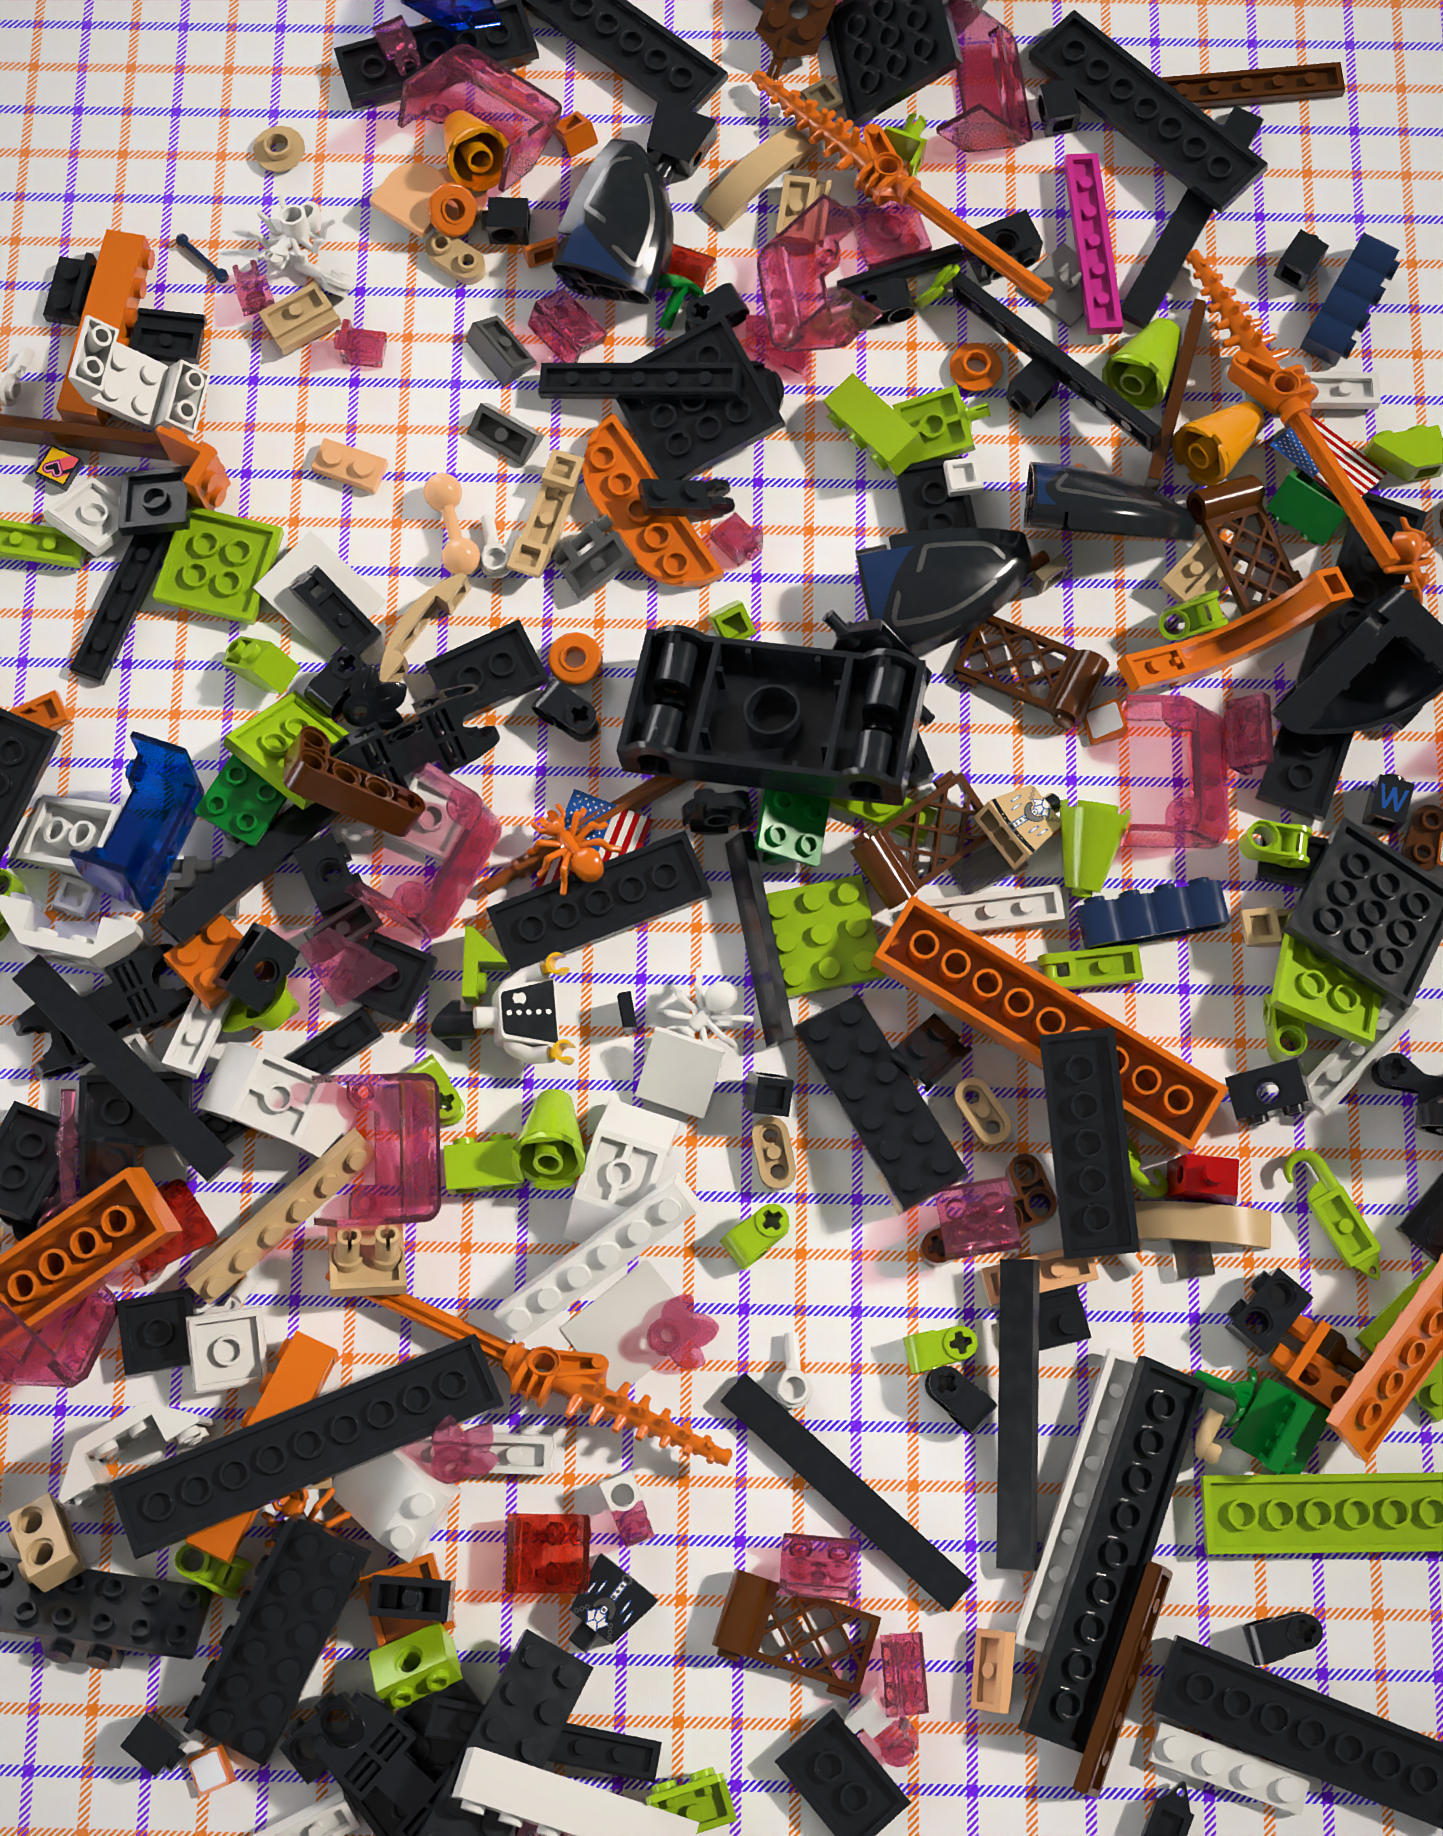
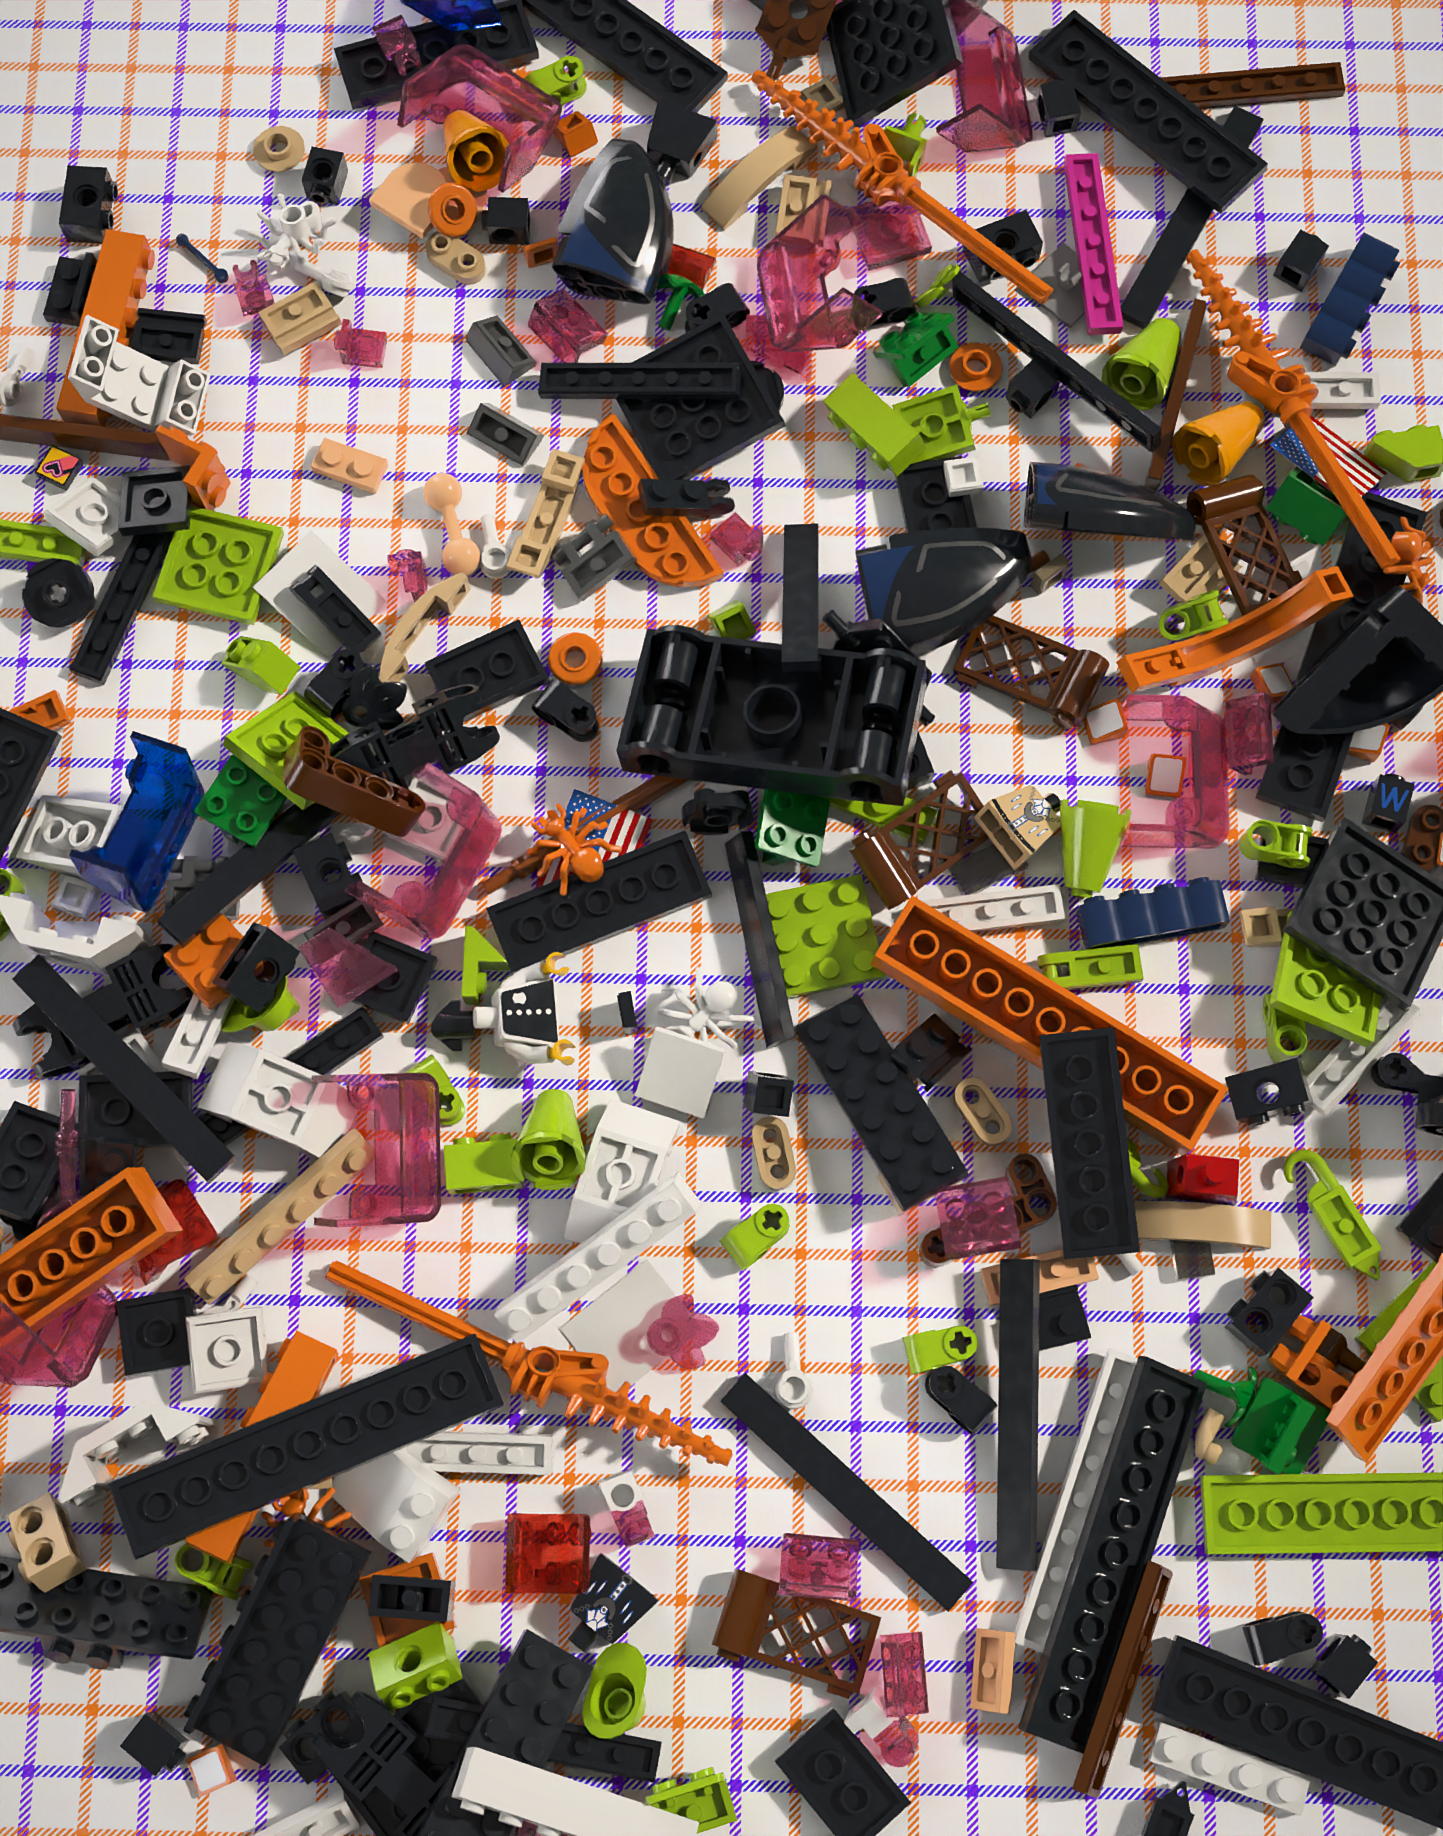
(39, 588): none -> black plate
(83, 187): none -> black brick
(323, 164): none -> black brick
(366, 1260): tan plate -> none
(413, 568): none -> clear pink bracket
(465, 1448): clear pink plate -> none
(559, 84): none -> lime piece
(615, 1692): none -> lime piece
(800, 598): none -> black tile
(905, 268): black axle -> none
(918, 345): none -> green bracket
(1165, 775): none -> white slope
(1272, 680): none -> slope
(1344, 1664): none -> black brick
(1369, 742): none -> slope

